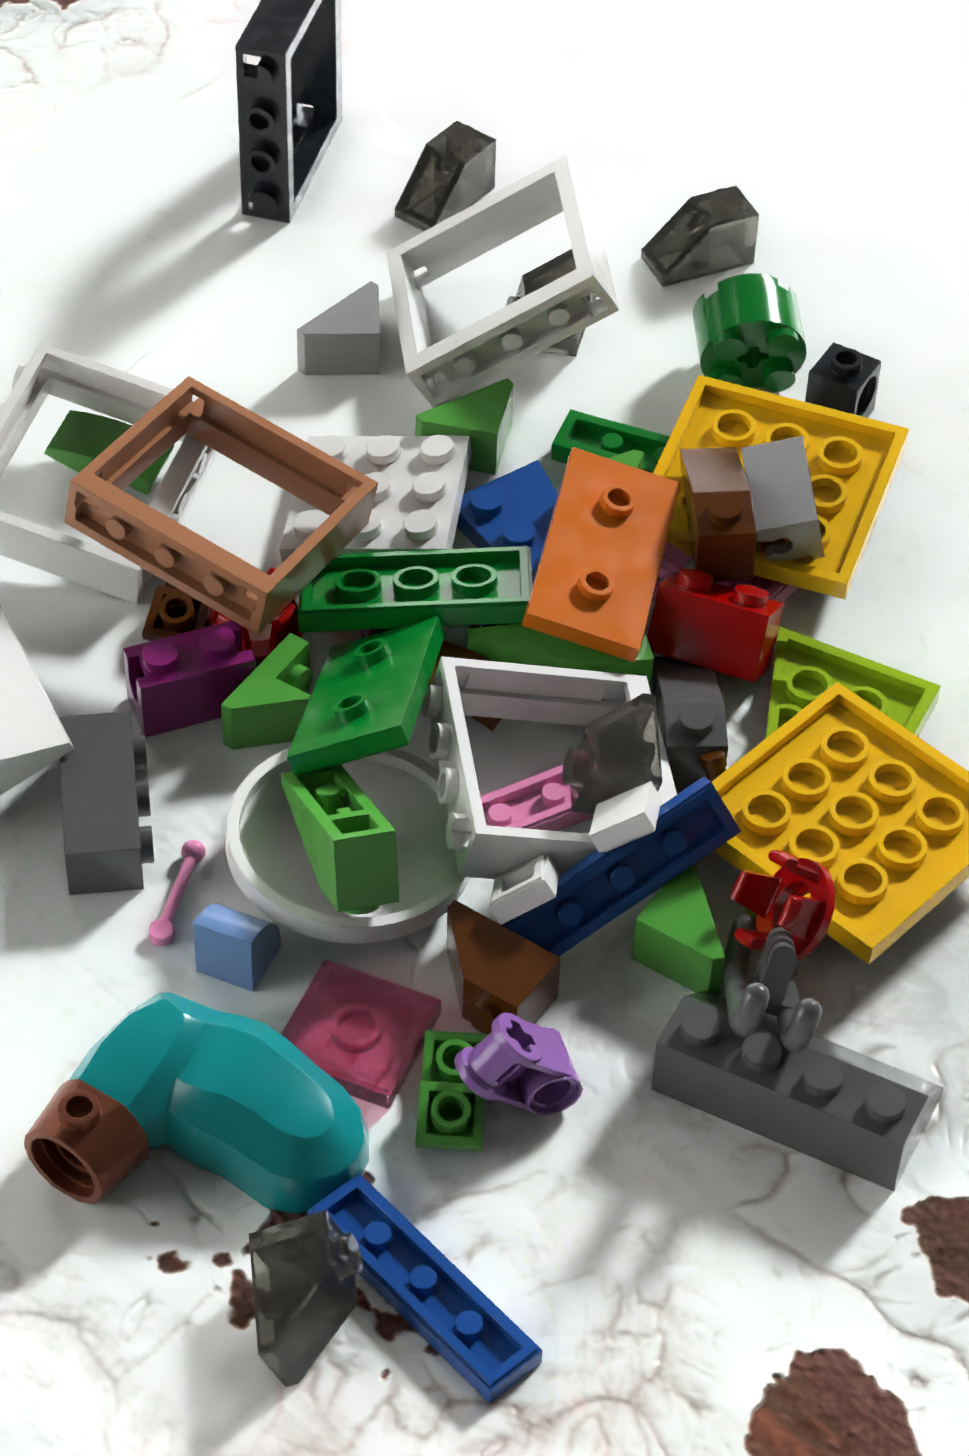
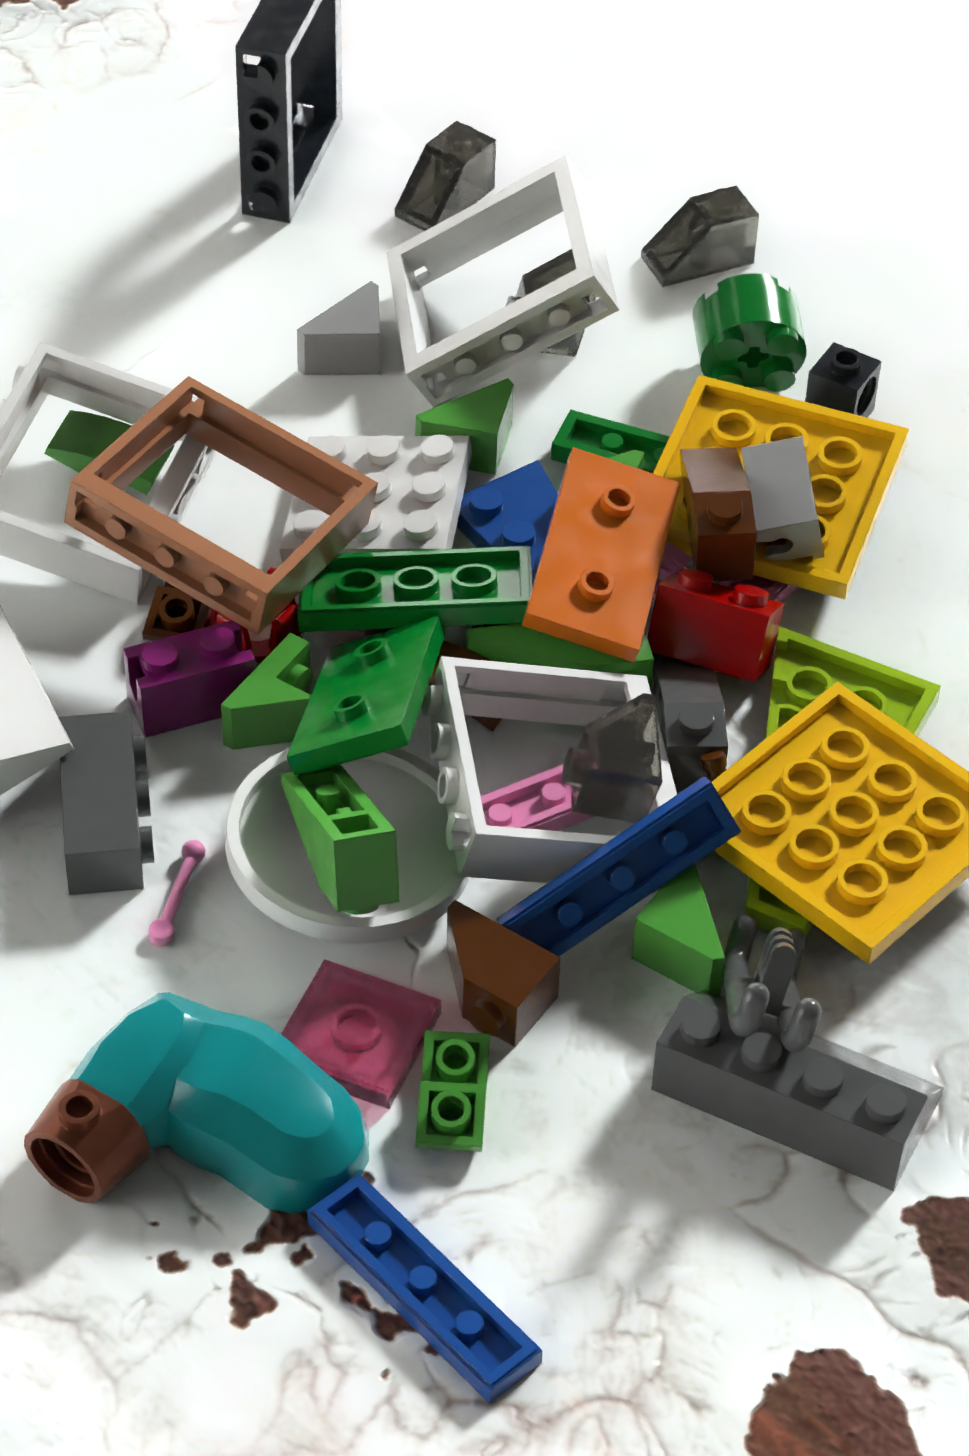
(234, 945): medium blue brick -> none
(301, 1290): clear smoke slope -> none
(521, 1067): medium lavender piece -> none
(524, 888): white tile -> none
(625, 817): white tile -> none
(781, 902): red piece -> none

